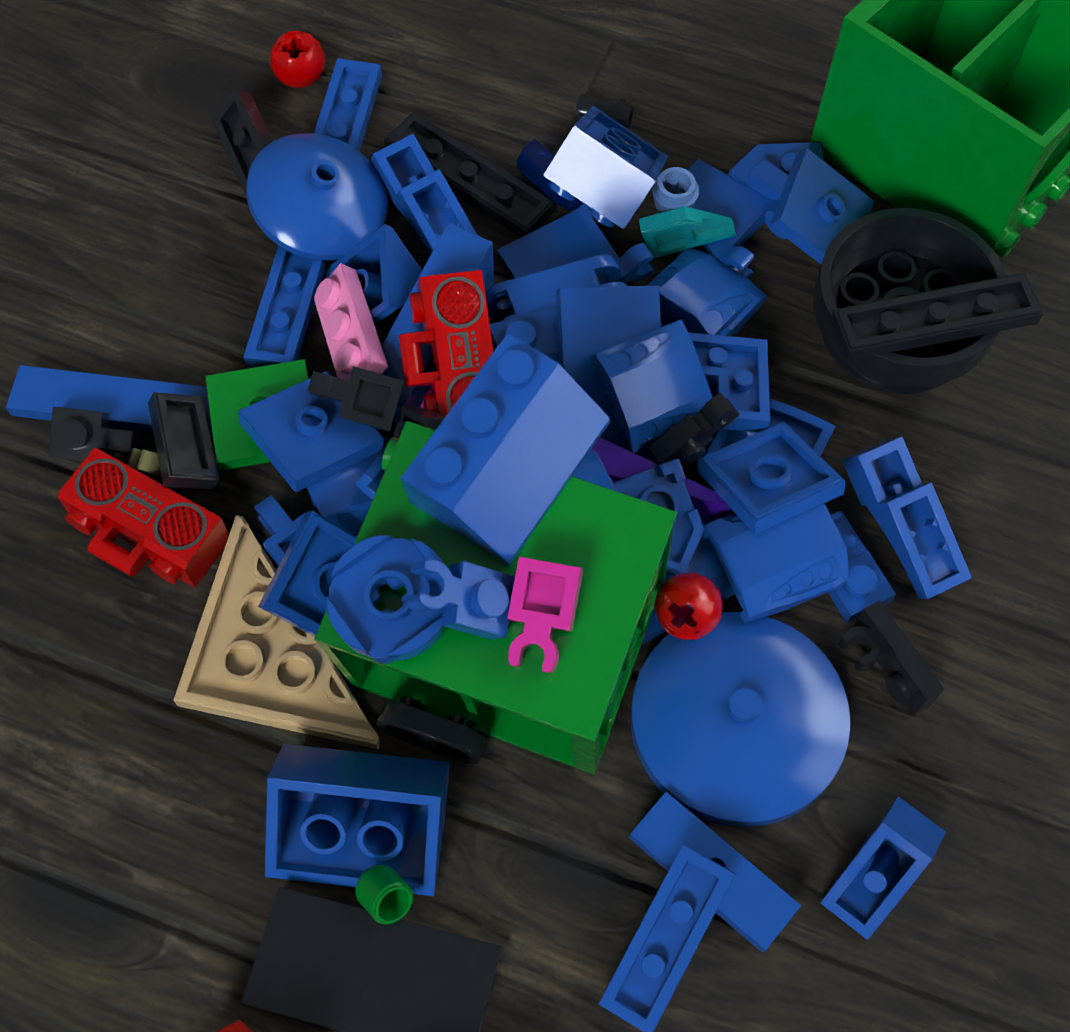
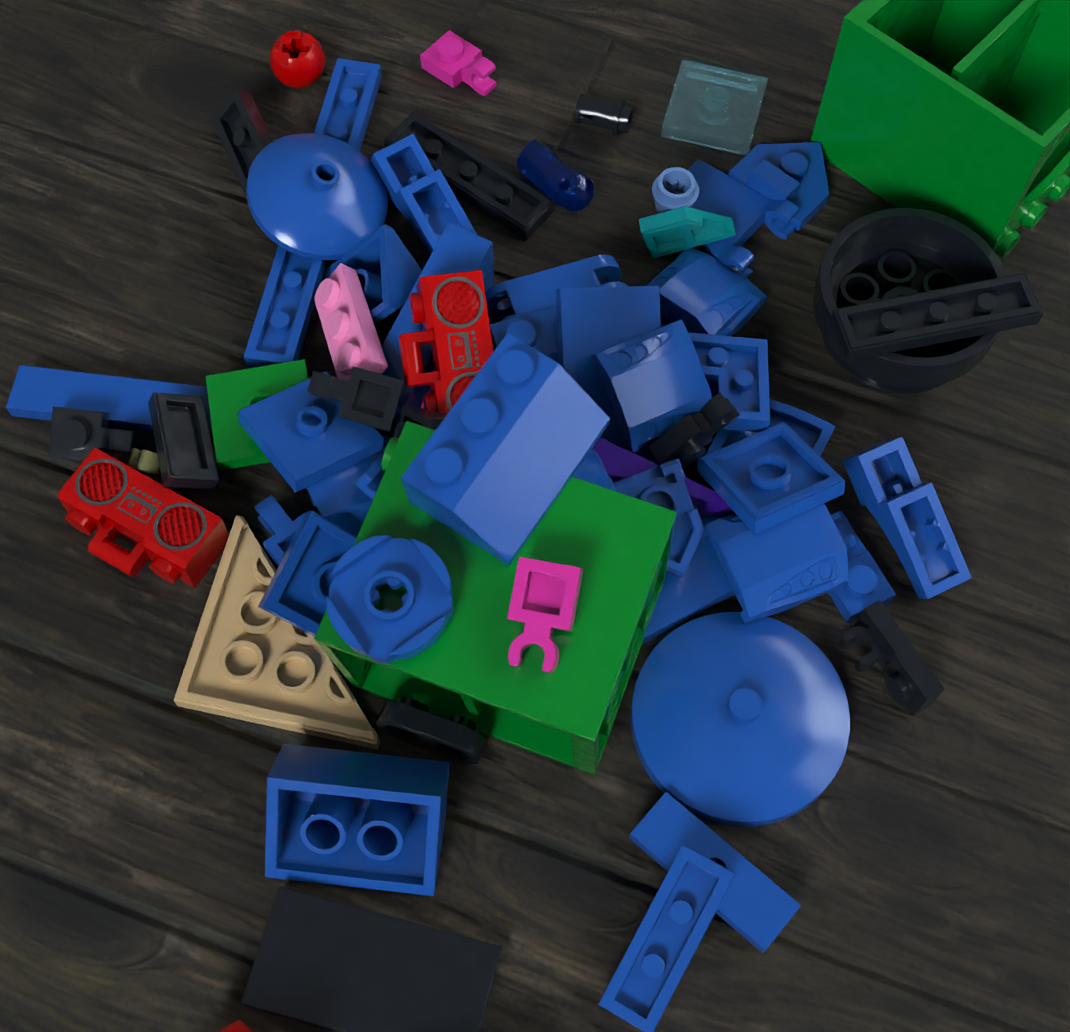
(384, 894): green piece -> none
(456, 61): none -> dark pink plate
(470, 595): blue plate -> none
(571, 240): blue flag -> none
(605, 168): slope -> none
(680, 619): red piece -> none
(714, 107): none -> clear light blue plate
(817, 205): blue plate -> none
(884, 868): blue slope -> none

